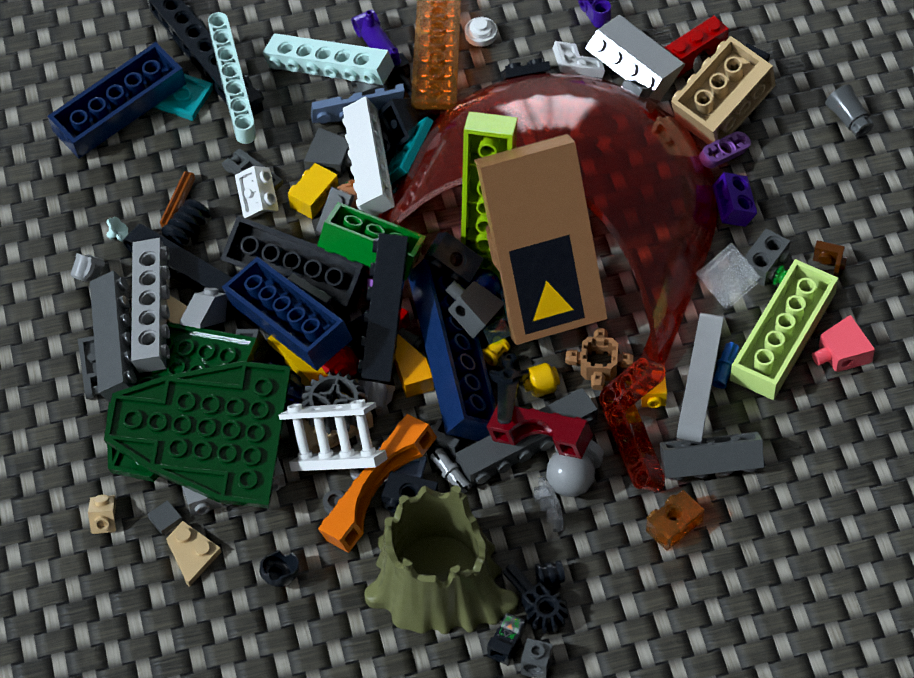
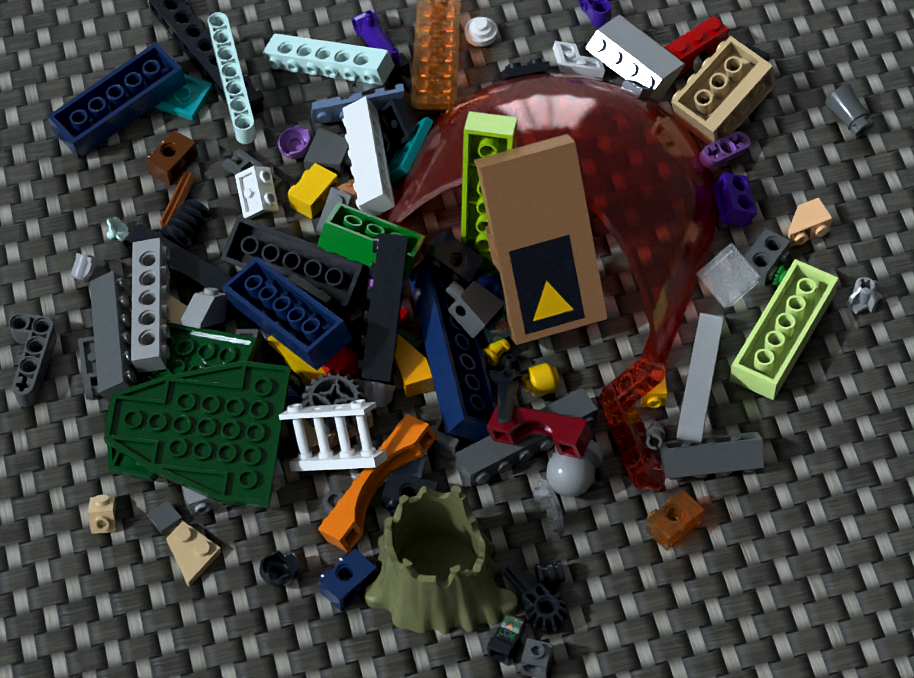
(35, 340): none -> dark grey beam
(172, 157): none -> reddish brown brick
(295, 142): none -> medium lavender hair
(343, 592): none -> dark blue brick
(450, 470): light grey pin -> none
(598, 373): medium nougat piece -> none
(655, 435): none -> dark grey pin
(724, 365): blue axle -> none
(809, 222): none -> light nougat slope
(831, 254): reddish brown bracket -> none
(844, 346): coral torso -> none
(864, 295): none -> light grey piece

